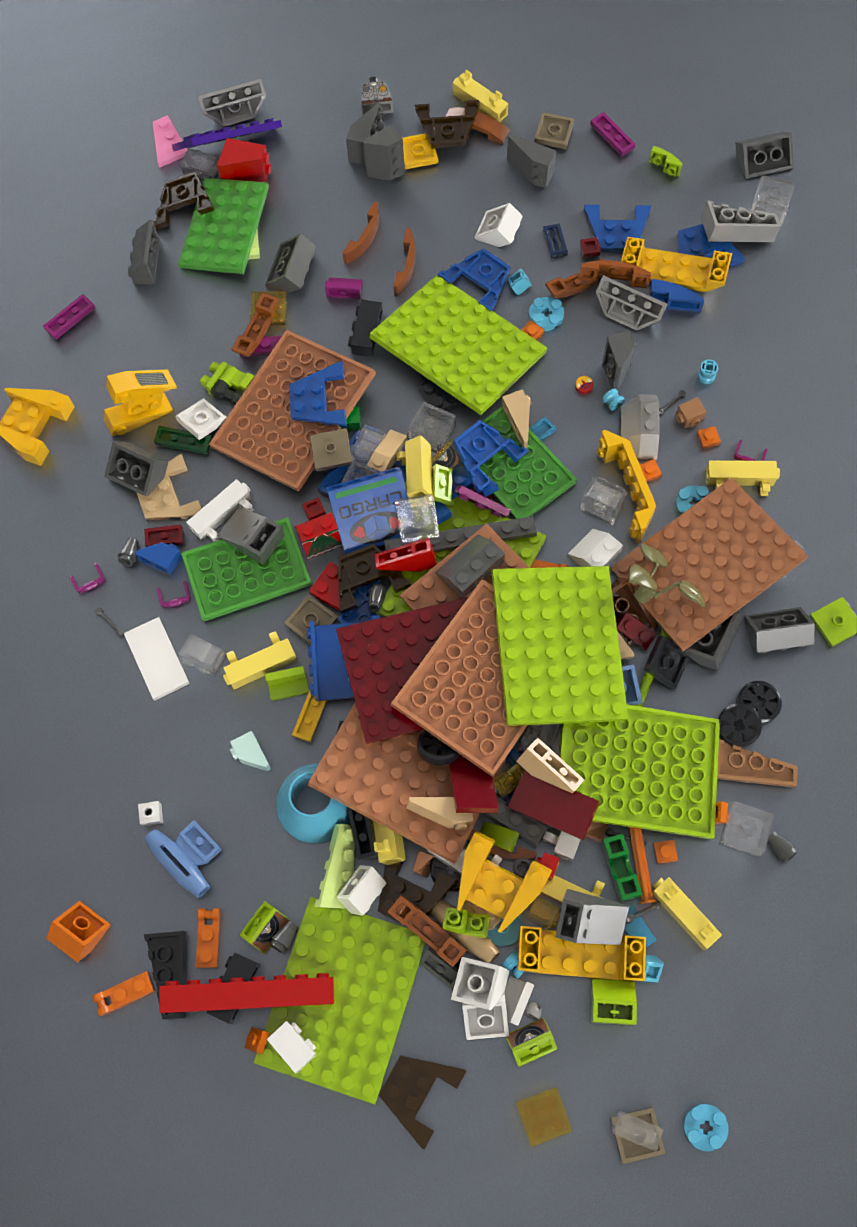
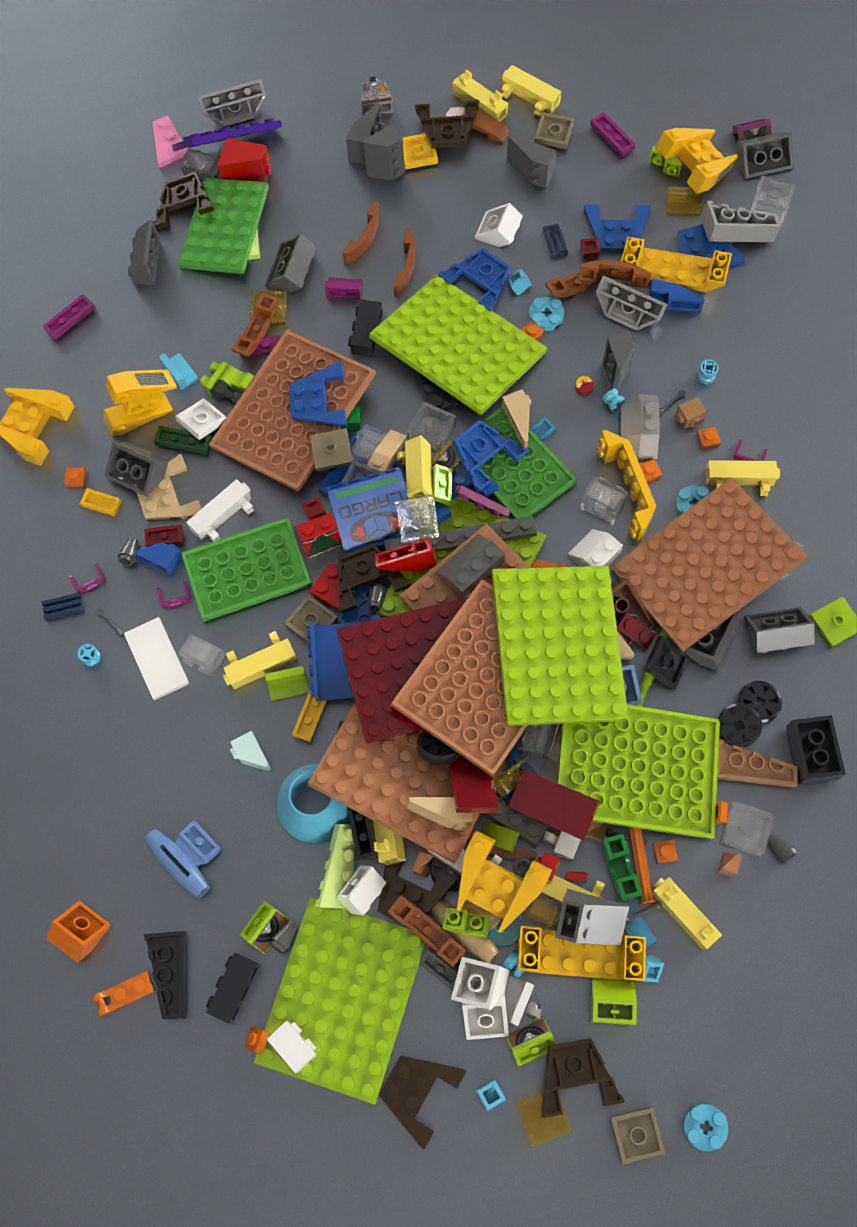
(75, 476): none -> orange plate
(76, 596): none -> dark blue tile
(86, 651): none -> medium azure wheel
(100, 502): none -> yellow tile
(153, 819): white plate -> none
(179, 370): none -> medium azure panel
(208, 938): orange plate -> none
(247, 994): red brick -> none
(252, 534): dark grey slope -> none
(491, 1095): none -> medium azure slope
(530, 89): none -> light yellow brick
(549, 767): tan slope -> none
(573, 1066): none -> dark brown wing
(576, 877): none -> red tile
(637, 1131): clear brick -> none
(648, 585): olive plant -> none
(683, 201): none -> clear yellow panel
(697, 154): none -> yellow wedge
(729, 864): none -> nougat slope
(752, 129): none -> panel
(815, 749): none -> black brick

